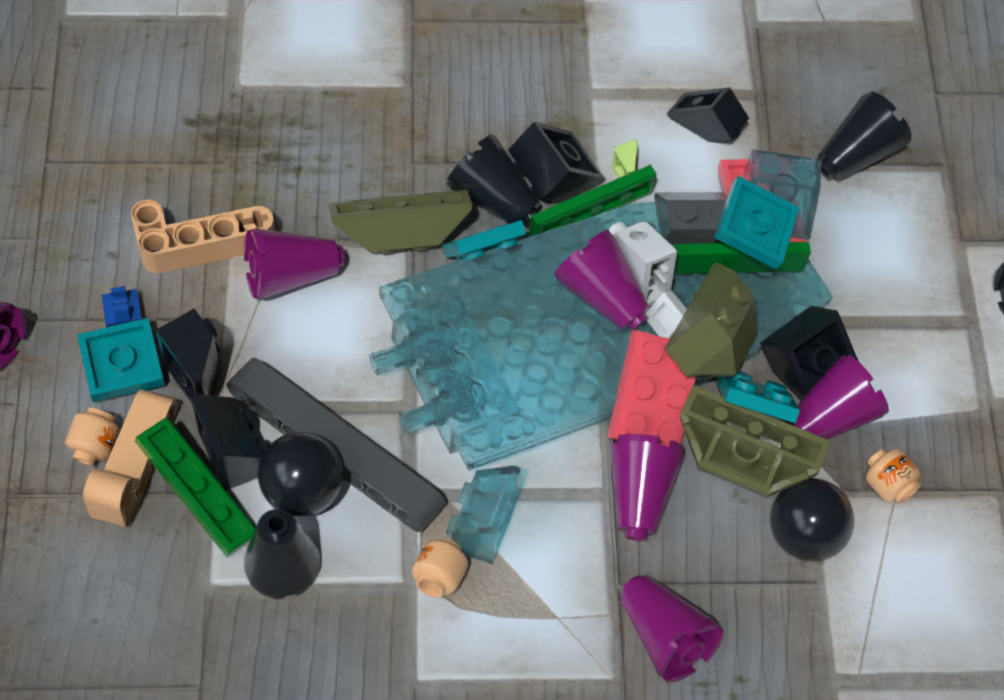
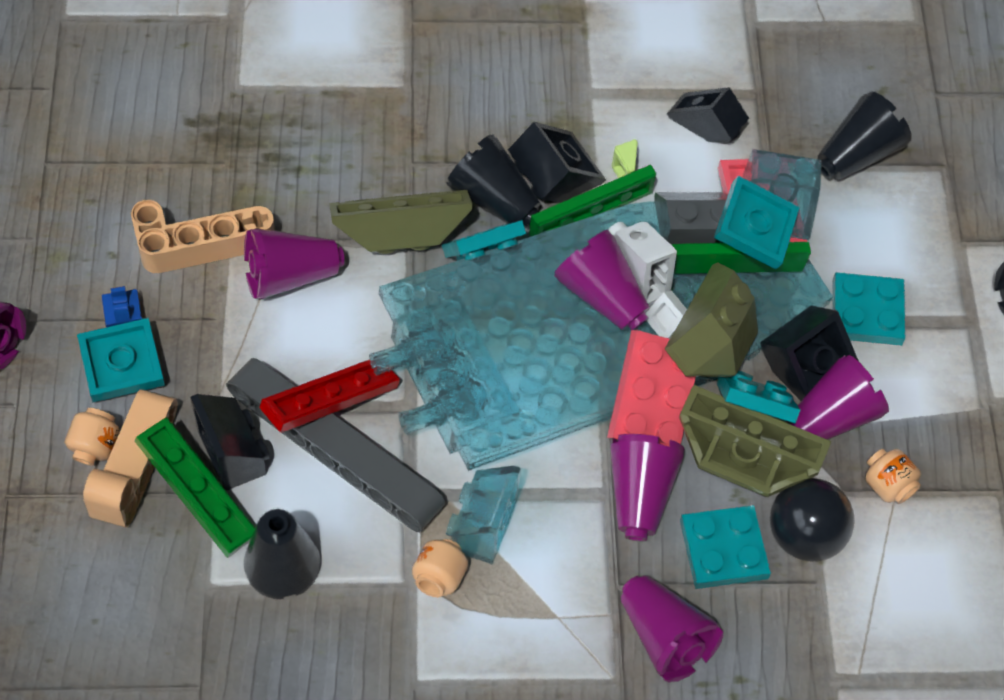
(191, 353): black slope -> none
(300, 474): black piece -> none
(326, 395): none -> red tile
(724, 547): none -> teal plate
(870, 307): none -> teal plate

